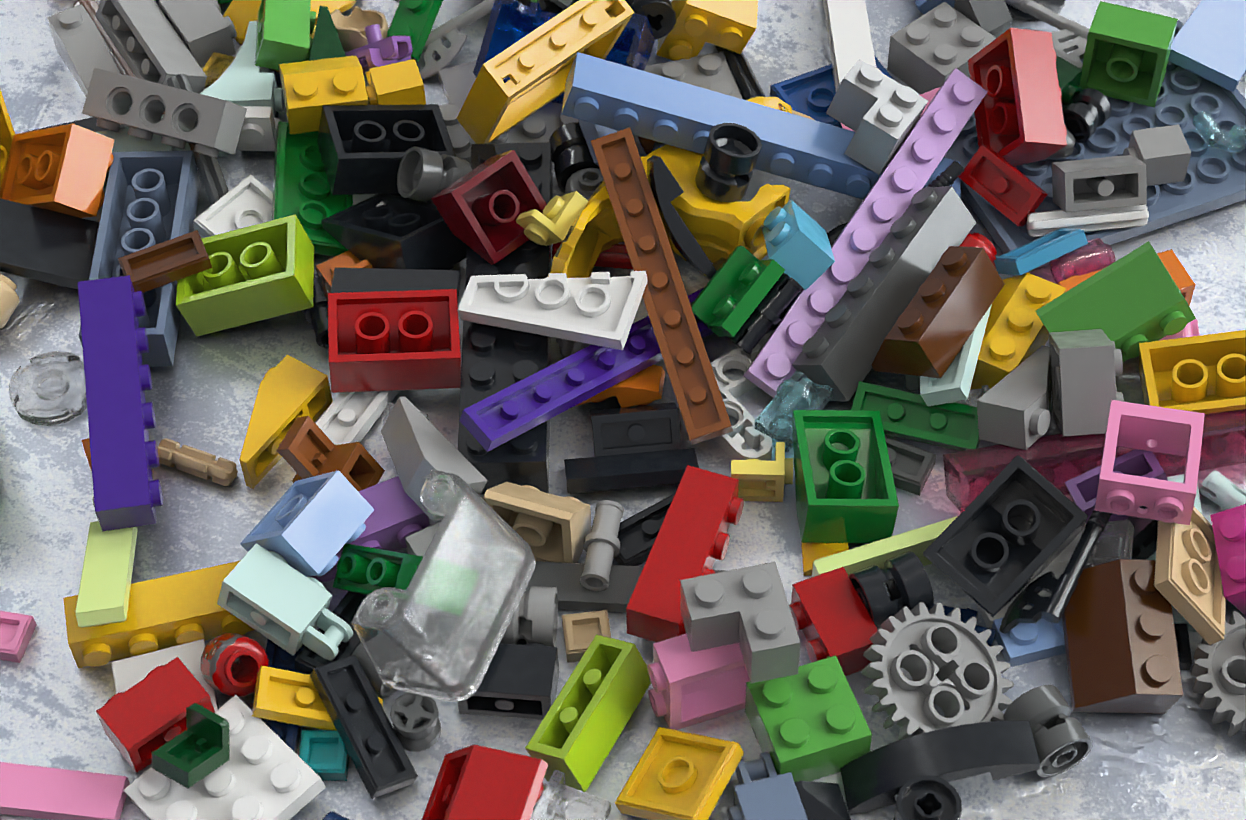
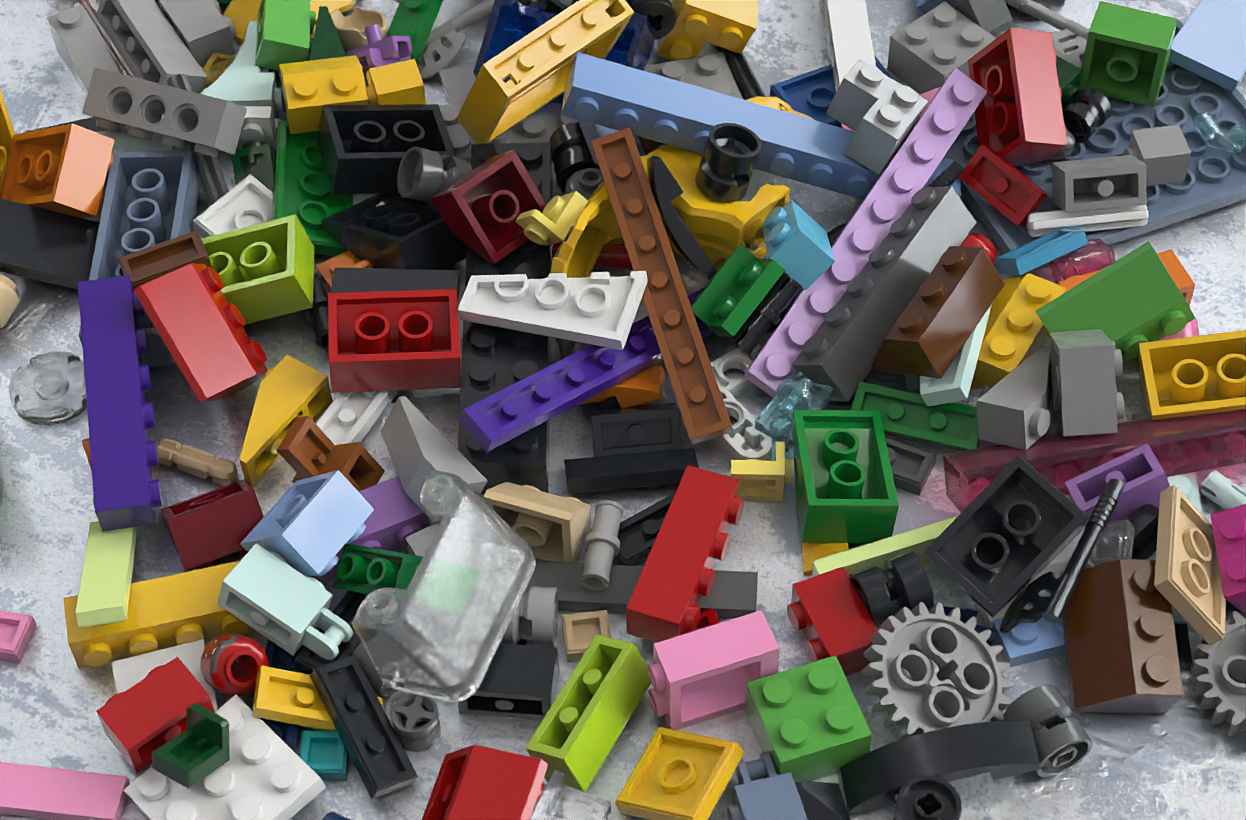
(203, 332): none -> slope
(212, 524): none -> dark red slope
(254, 159): none -> dark green bracket
(744, 609): light grey brick -> none
(1155, 431): bright pink window -> none

